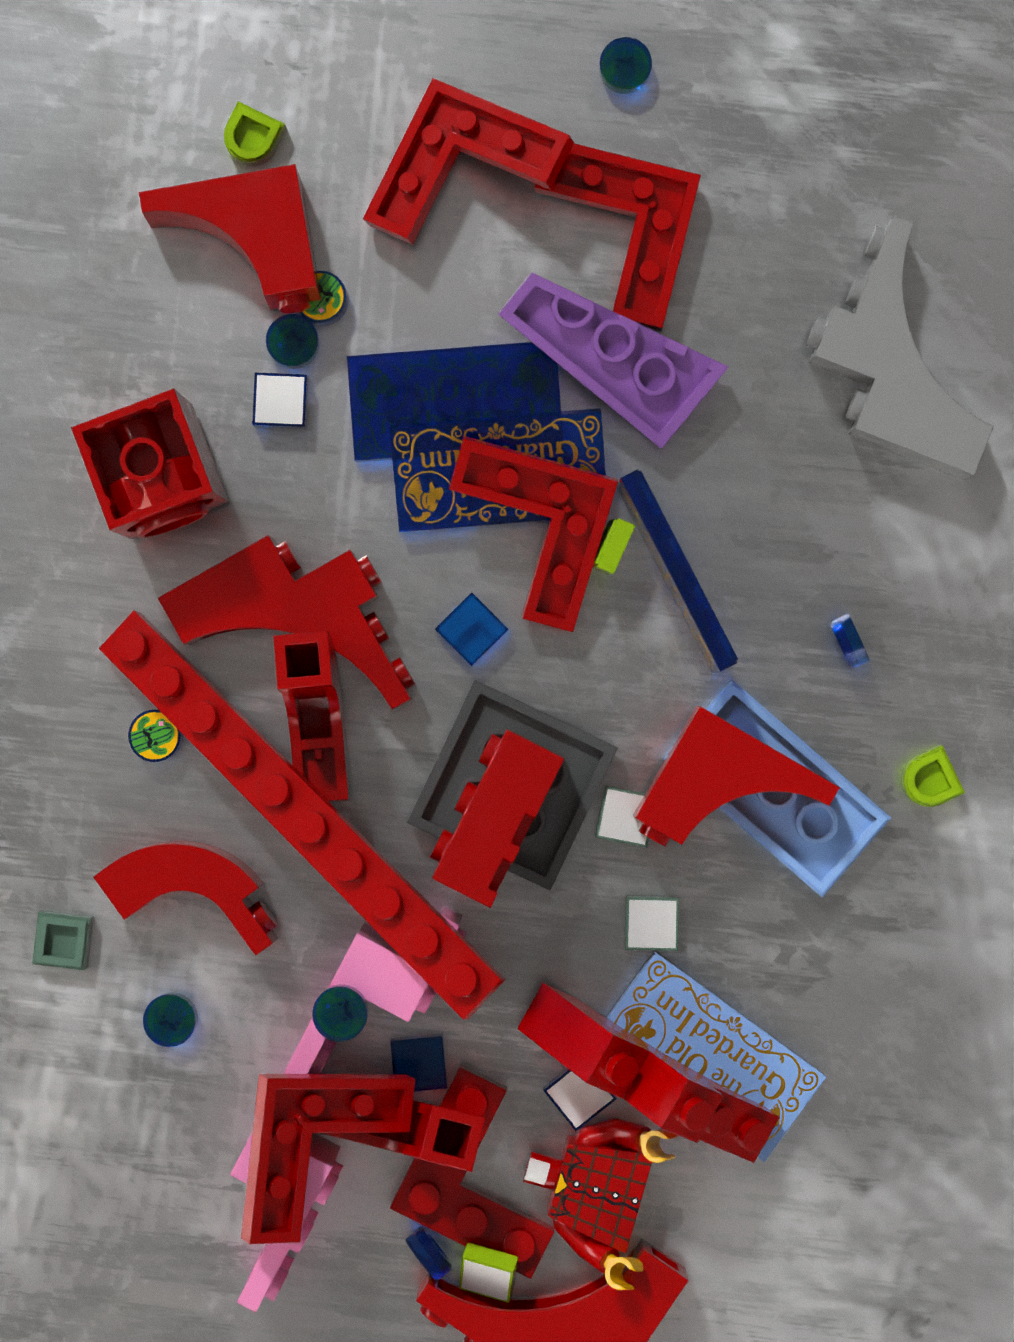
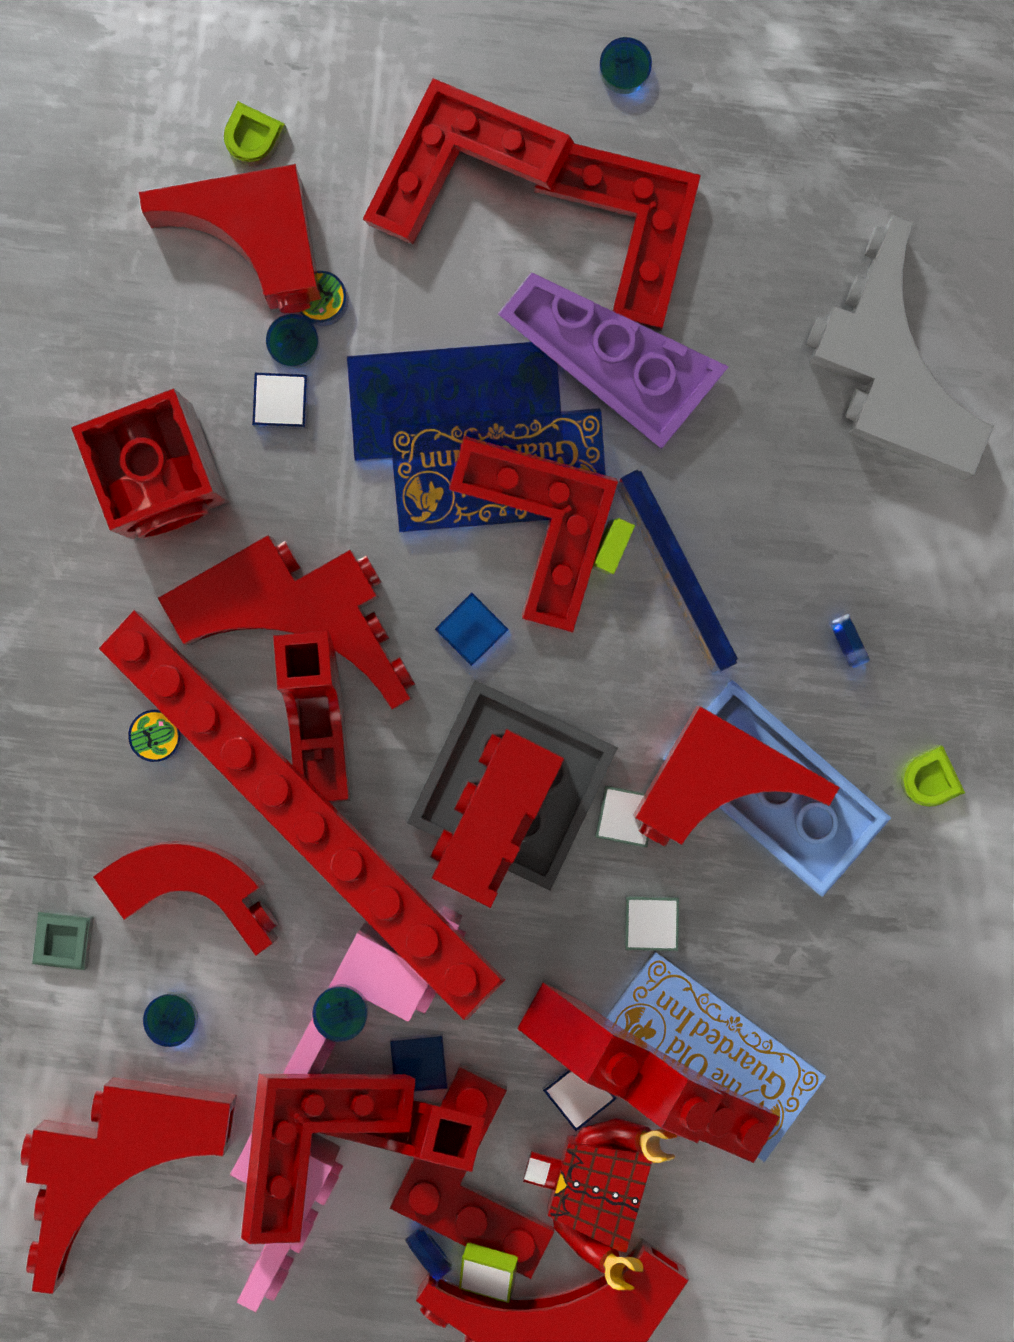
(81, 1164): none -> red arch

